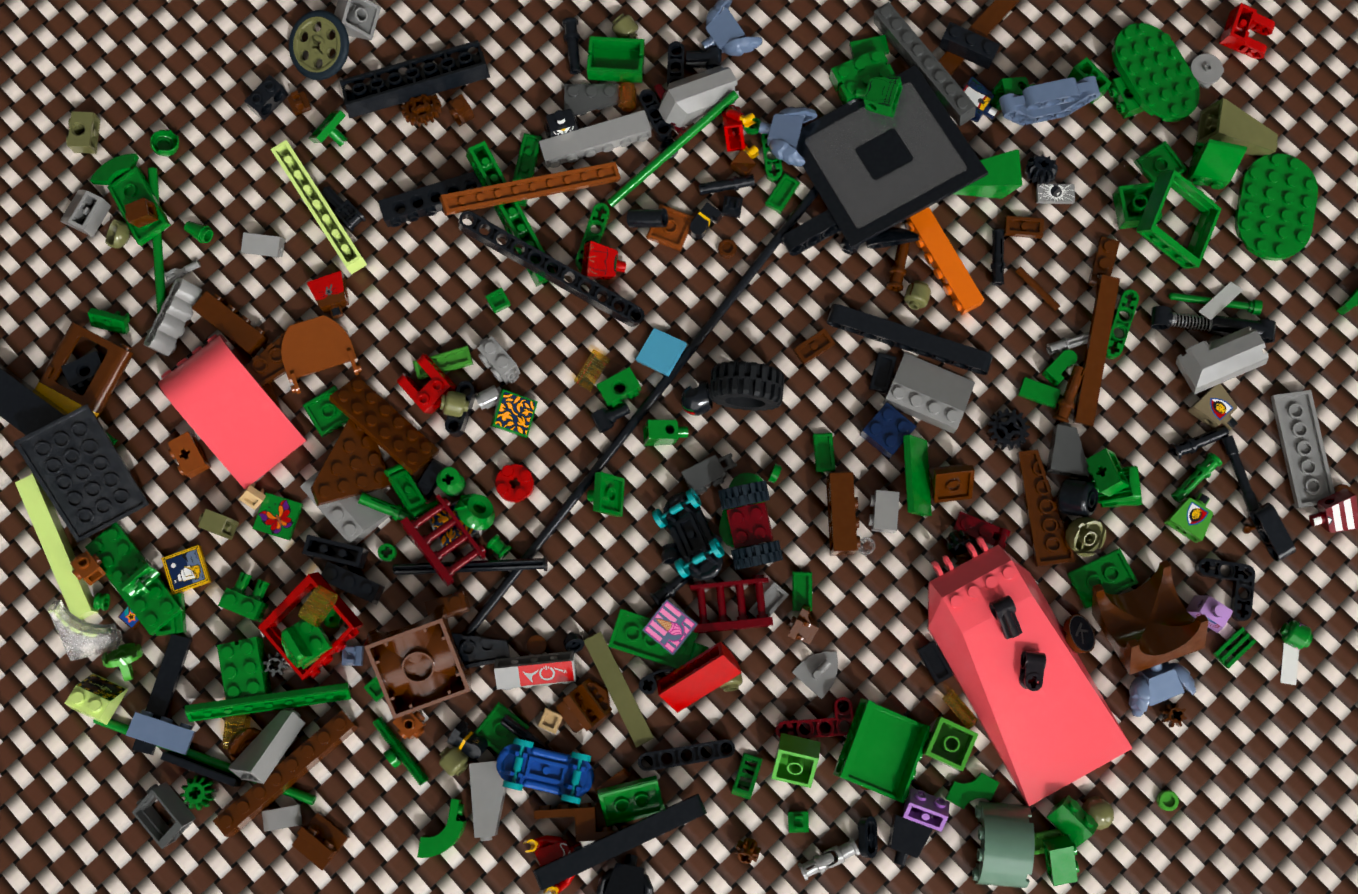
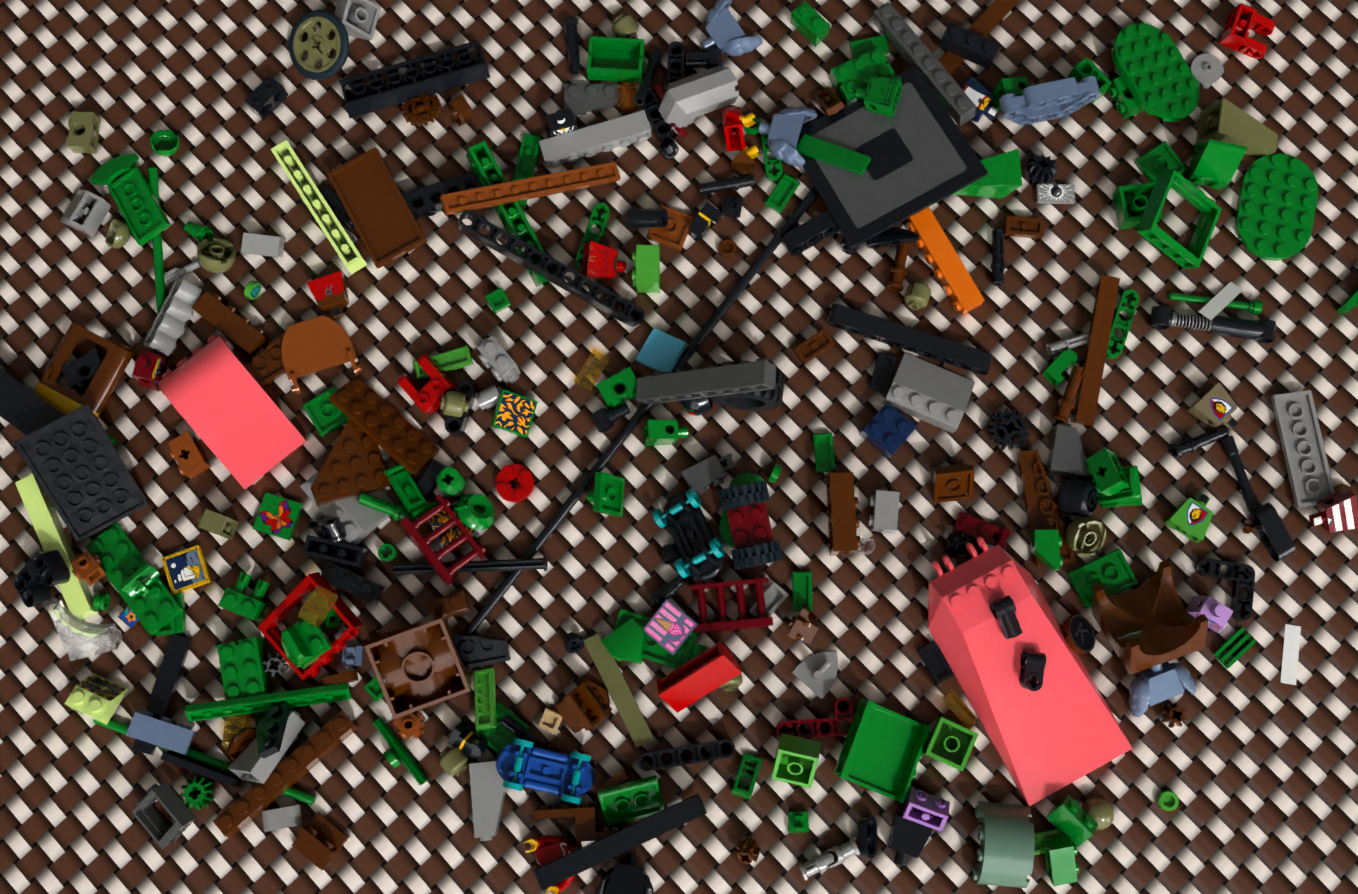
(42, 570): none -> black beam
(109, 321): green plate -> none
(123, 658): bright green tile -> none
(141, 212): reddish brown brick -> none
(150, 368): none -> dark red torso
(216, 255): none -> olive cylinder
(252, 290): none -> bright green tile
(252, 496): tan tile -> none
(271, 729): none -> black wing
(299, 102): reddish brown tile -> none
(328, 128): green tile -> none
(329, 527): none -> black connector
(345, 677): none -> reddish brown beam
(376, 207): none -> reddish brown tile
(435, 845): green arch -> none
(485, 699): none -> bright green plate
(499, 547): green bush -> none
(535, 670): light grey brick -> none
(536, 645): reddish brown tile -> none
(626, 642): none -> green slope
(646, 269): none -> bright green brick
(650, 678): black panel -> none
(653, 62): none -> black piece
(673, 148): green piece -> none
(706, 382): none -> dark grey brick
(810, 23): none -> green brick
(828, 101): none -> reddish brown plate
(833, 154): none -> green tile
(917, 476): green tile -> none
(980, 787): green tile -> none
(1037, 288): reddish brown bar -> none
(1039, 392): green tile -> none
(1046, 546): none -> green slope
(1103, 259): reddish brown plate -> none
(1203, 472): green pin -> none
(1222, 359): light grey brick -> none
(1296, 634): green head -> none

